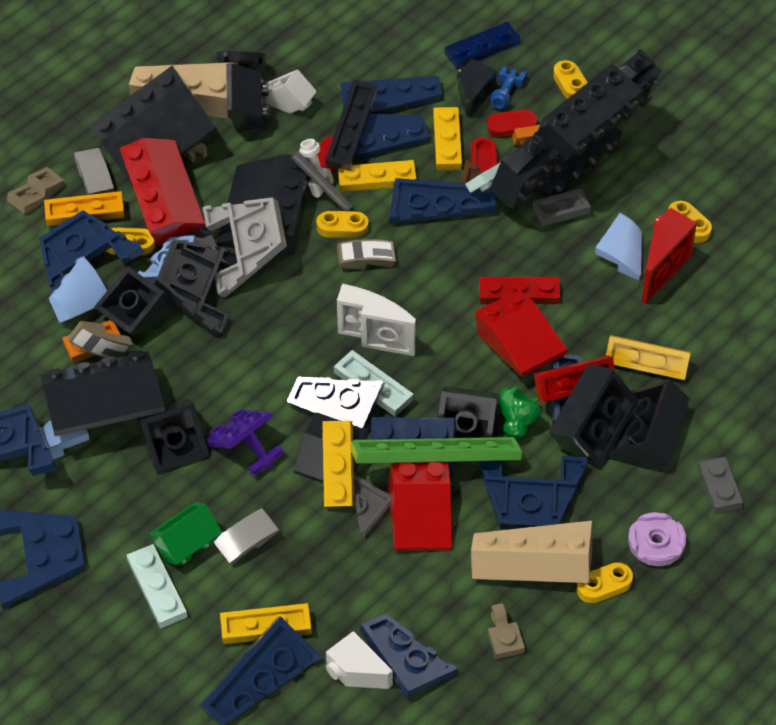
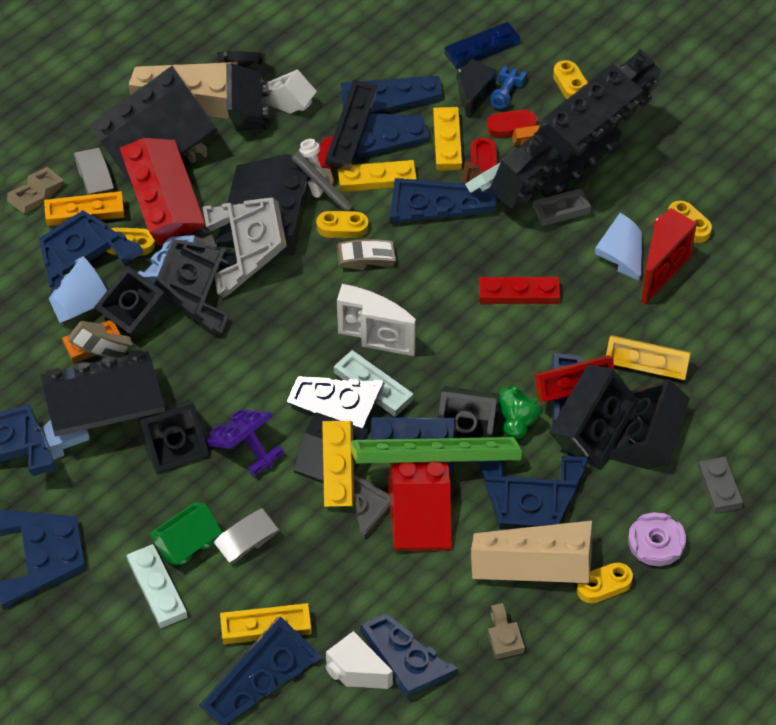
(519, 333): red slope -> none

